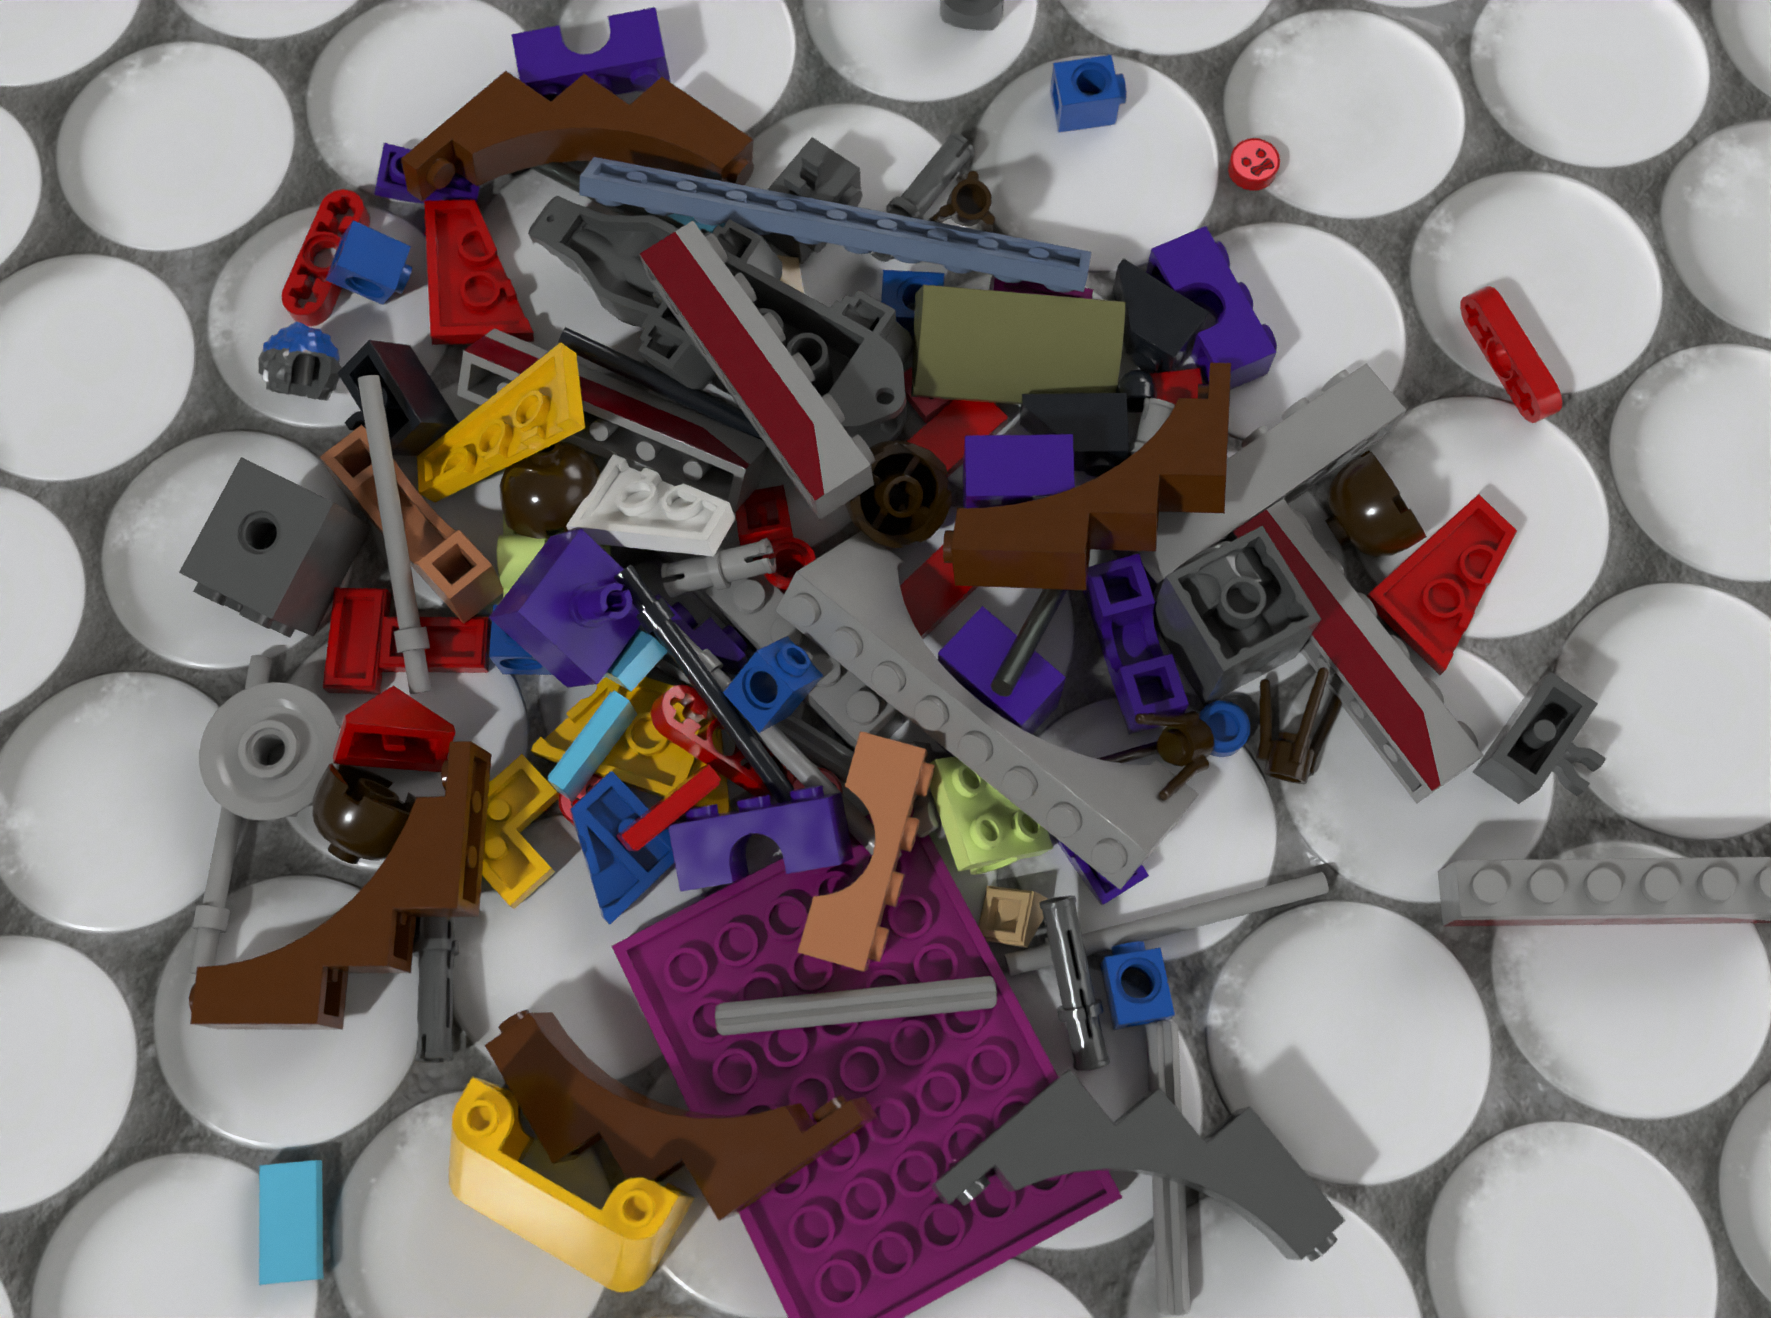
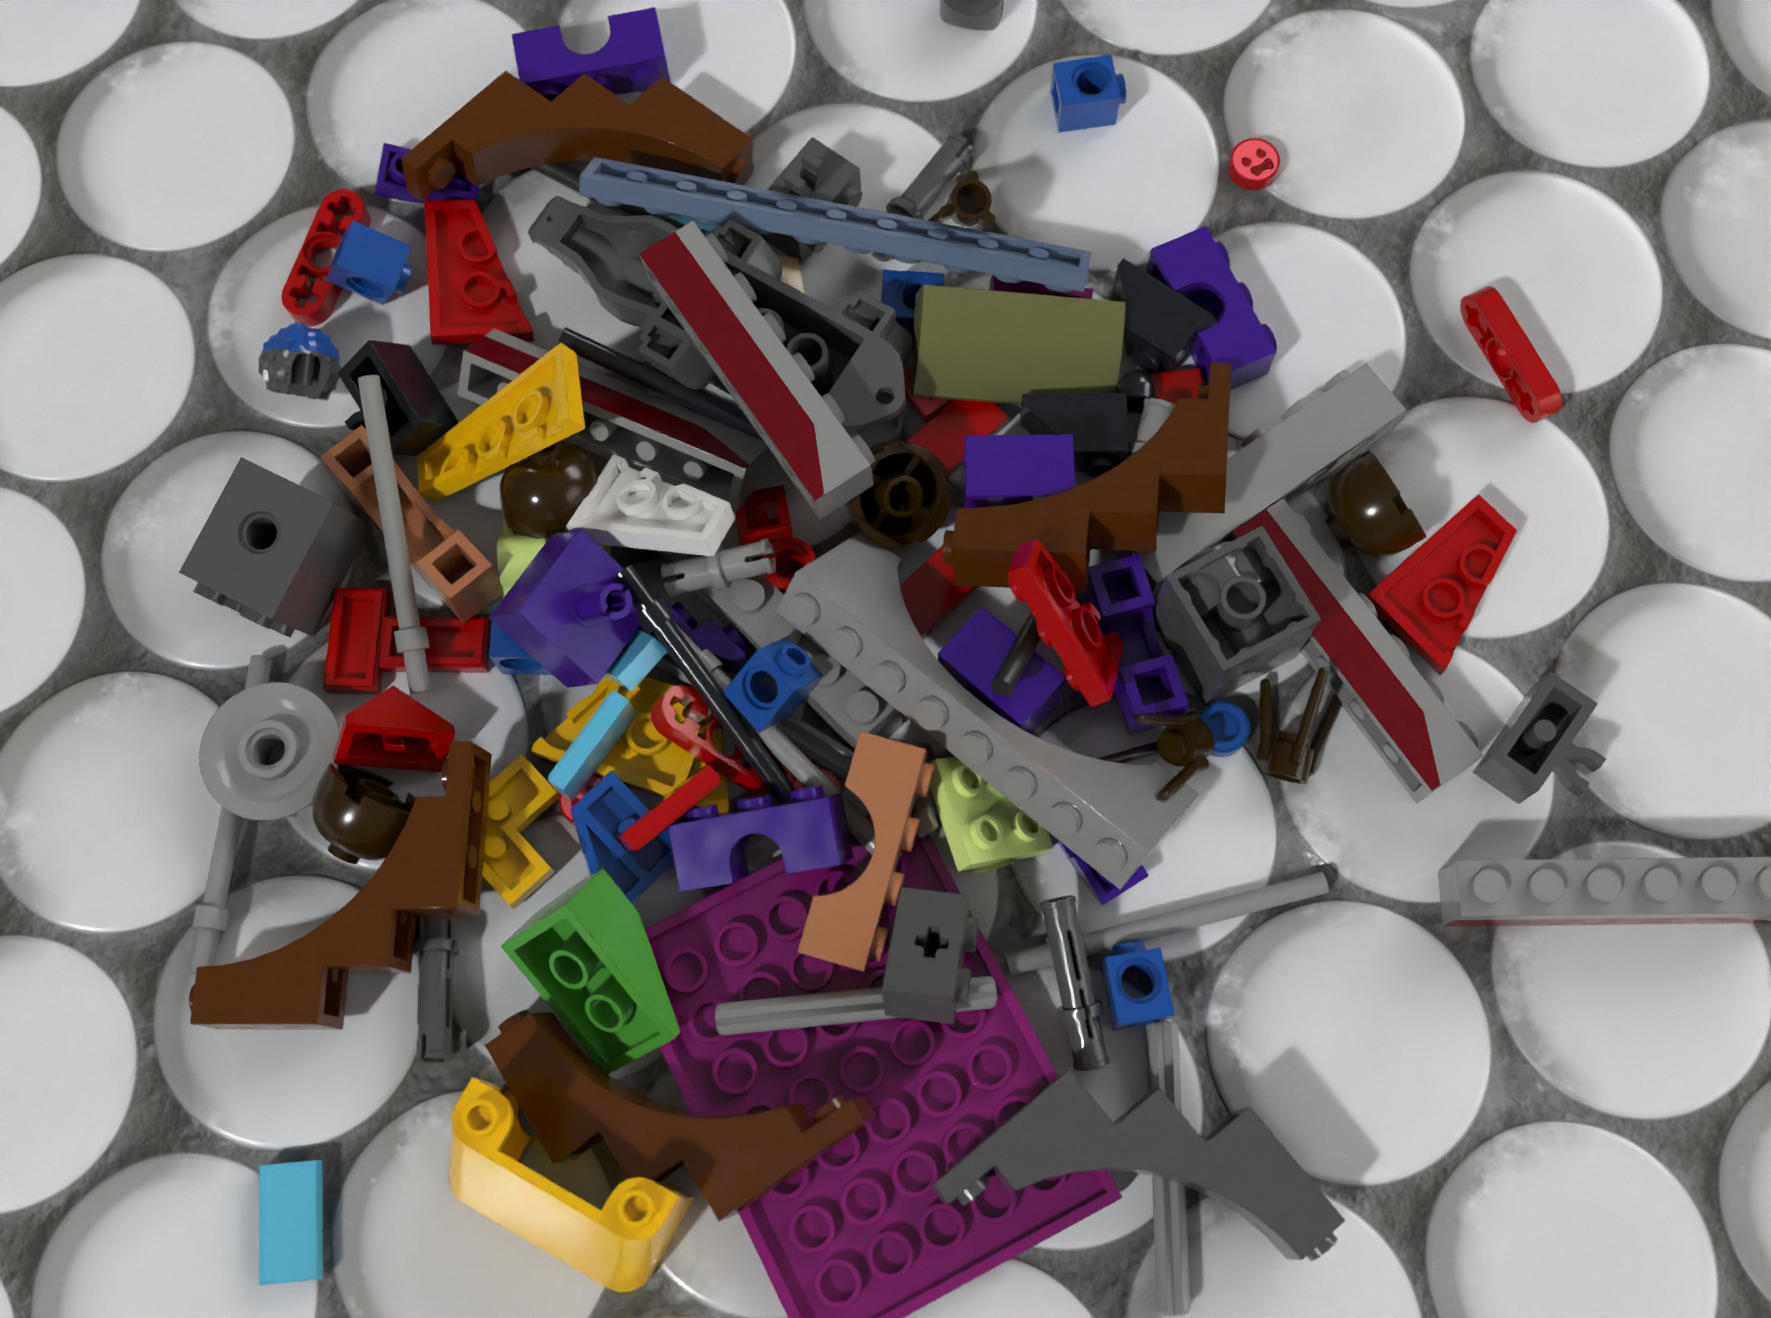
(597, 971): none -> bright green slope
(924, 985): none -> dark grey brick
(1010, 915): tan slope -> none
(1086, 652): none -> red wing

